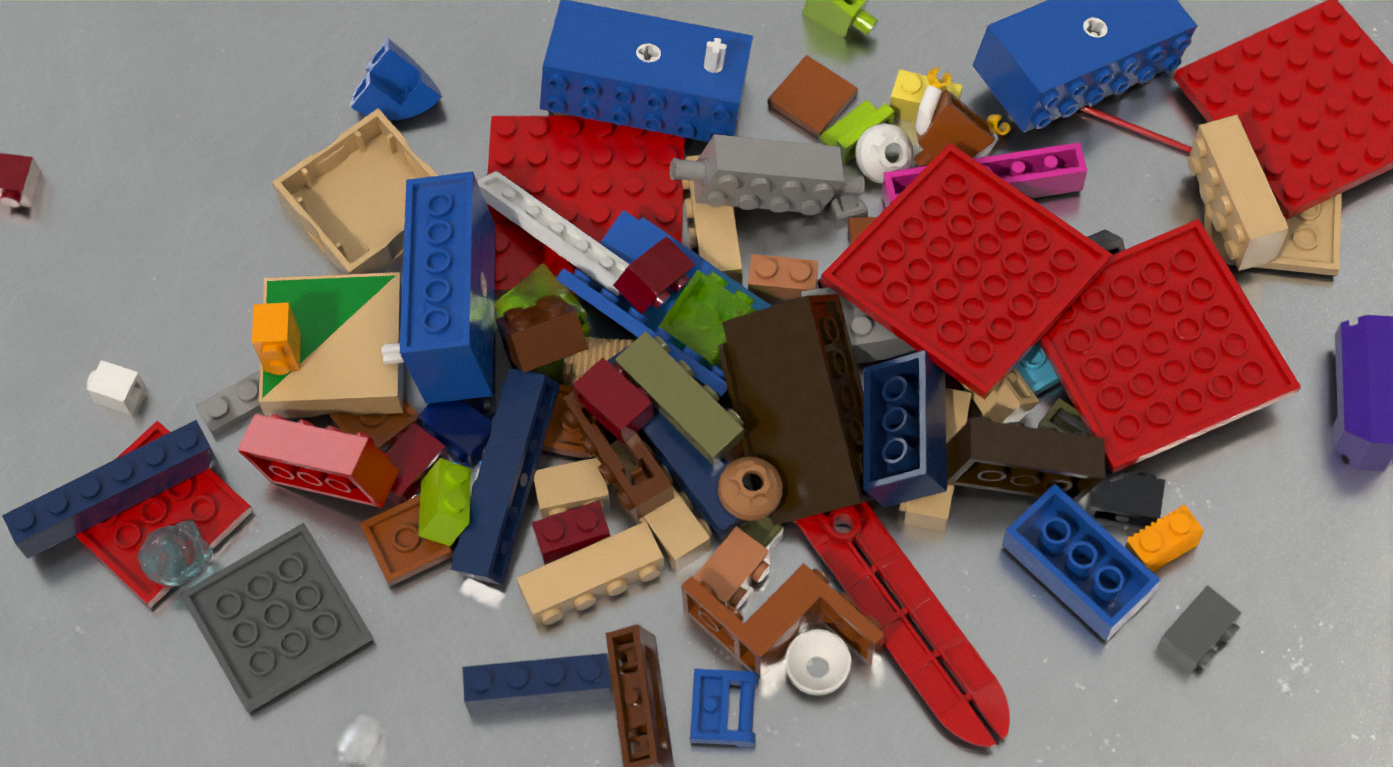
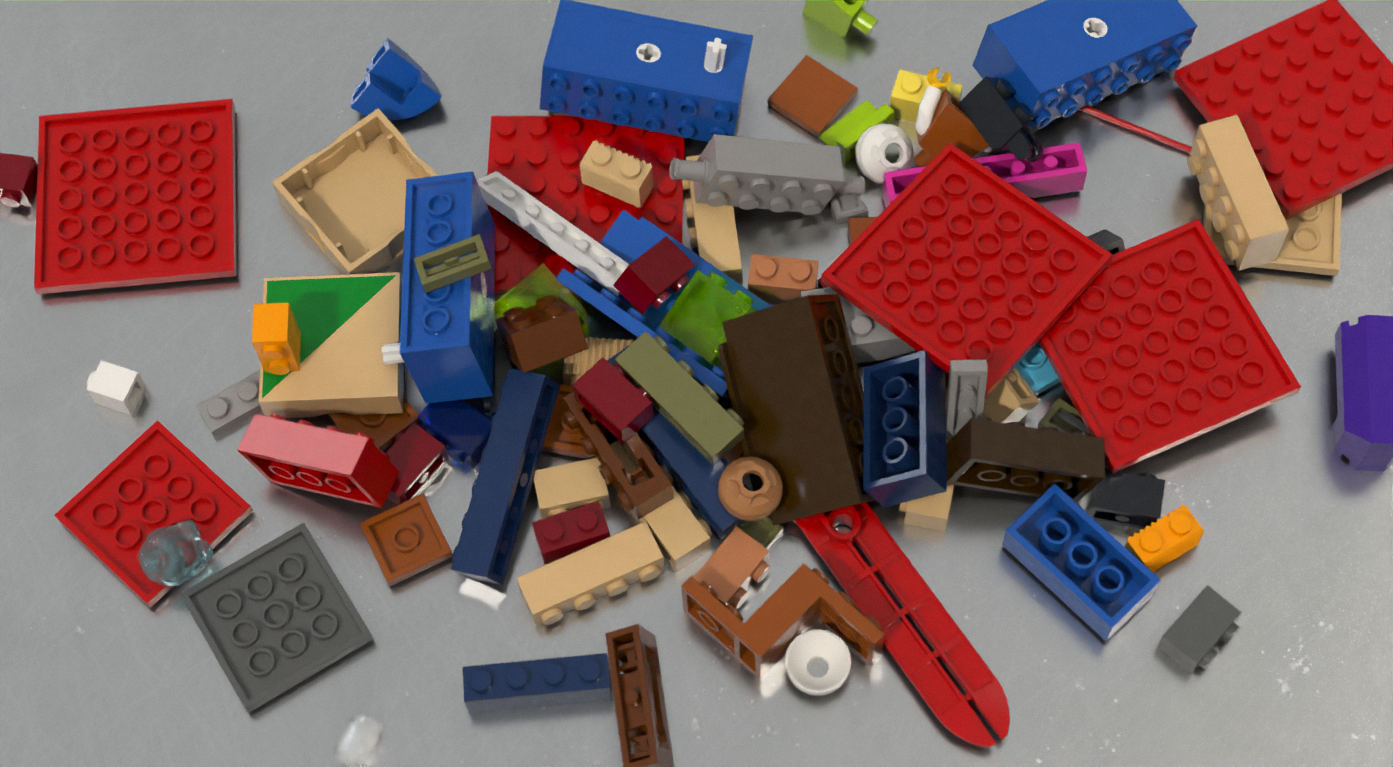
(110, 489): dark blue brick -> none
(135, 196): none -> red plate
(444, 502): lime brick -> none
(454, 267): none -> olive tile
(617, 174): none -> tan brick
(711, 707): blue plate -> none
(965, 393): none -> light grey plate
(1002, 119): none -> black hinge

